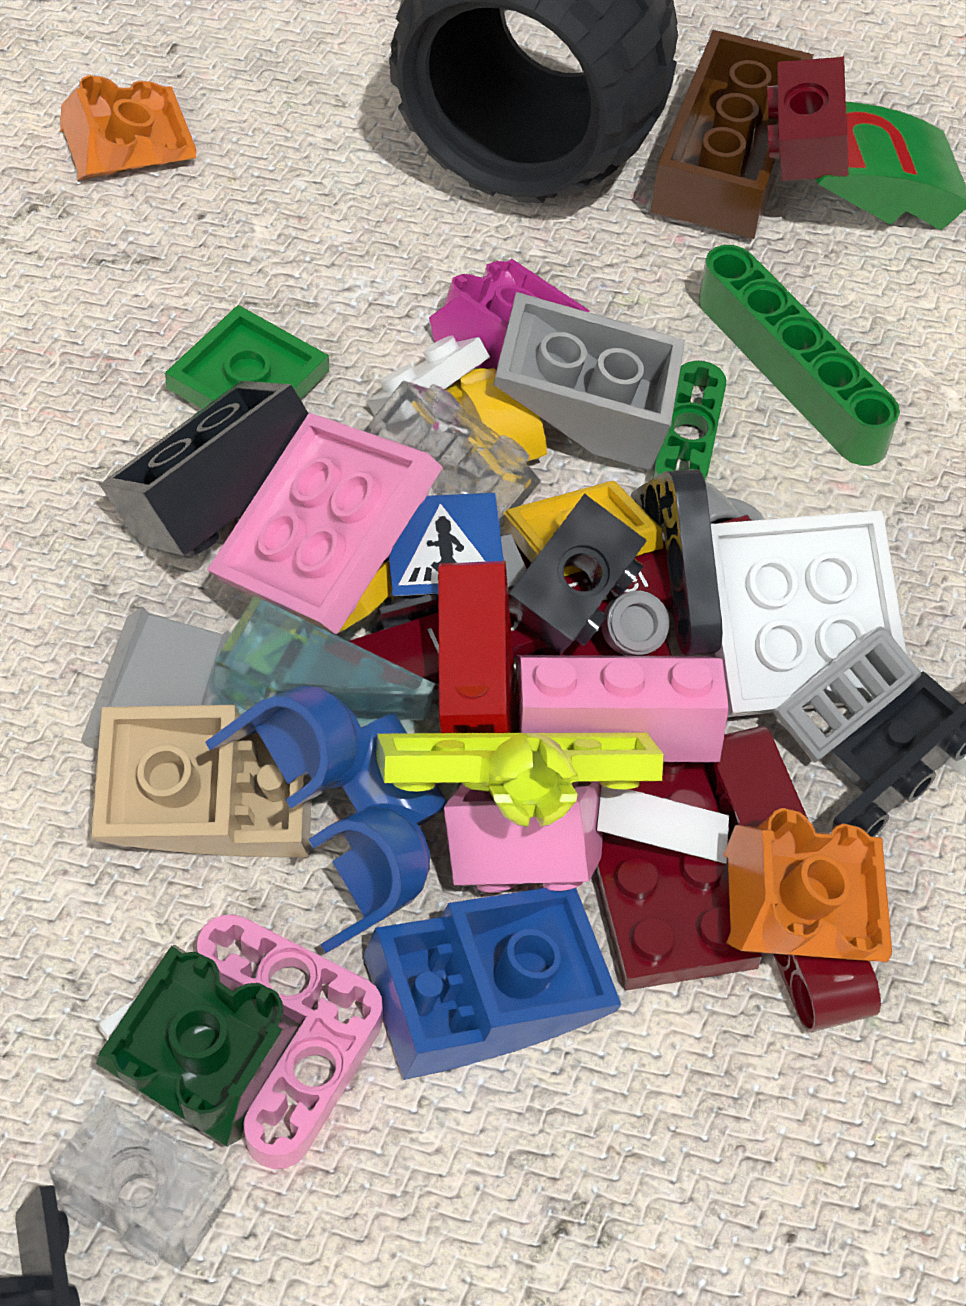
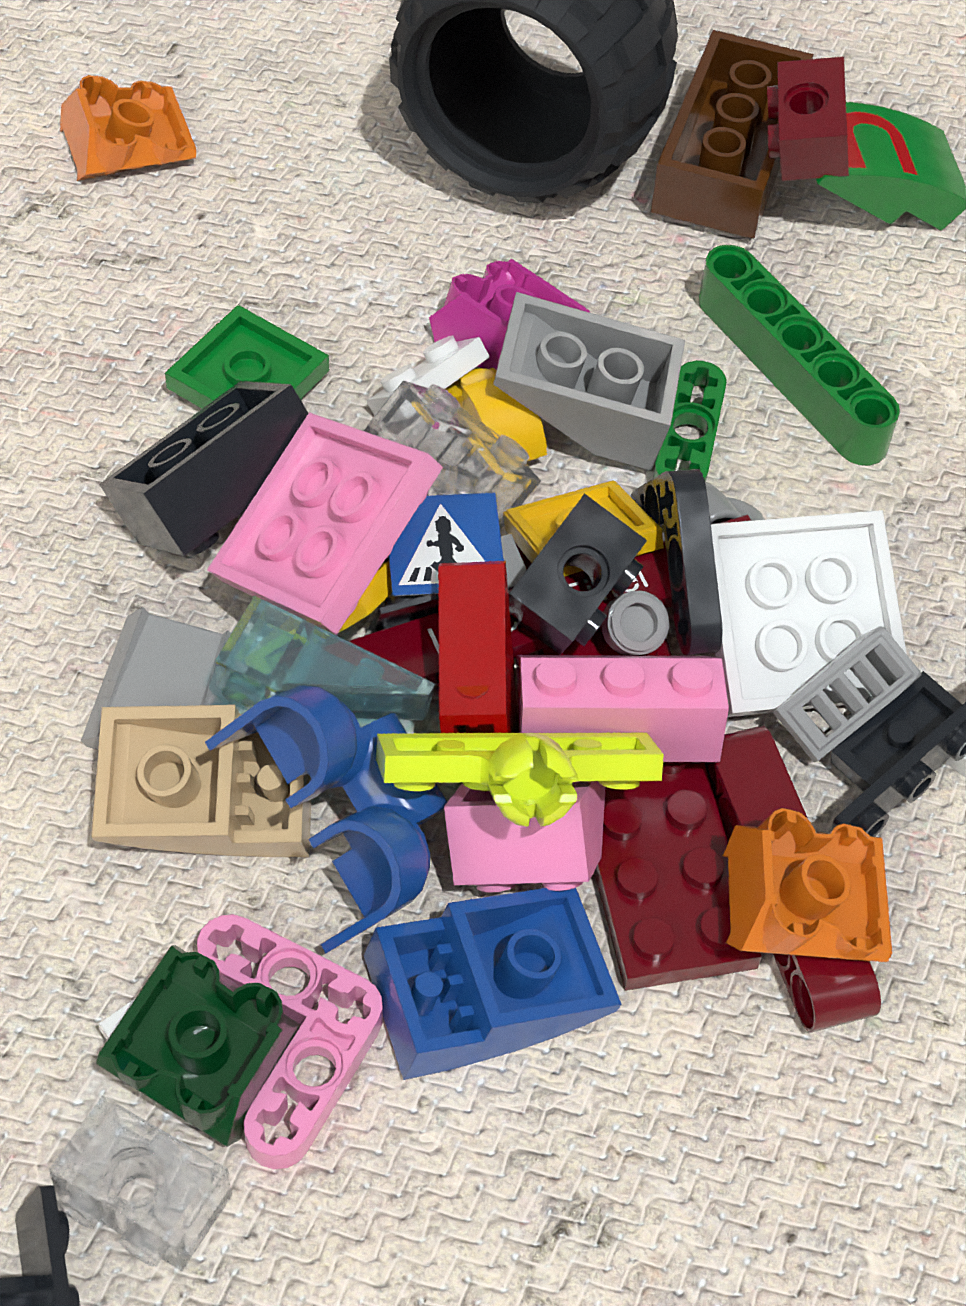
(663, 823): white sticker -> none

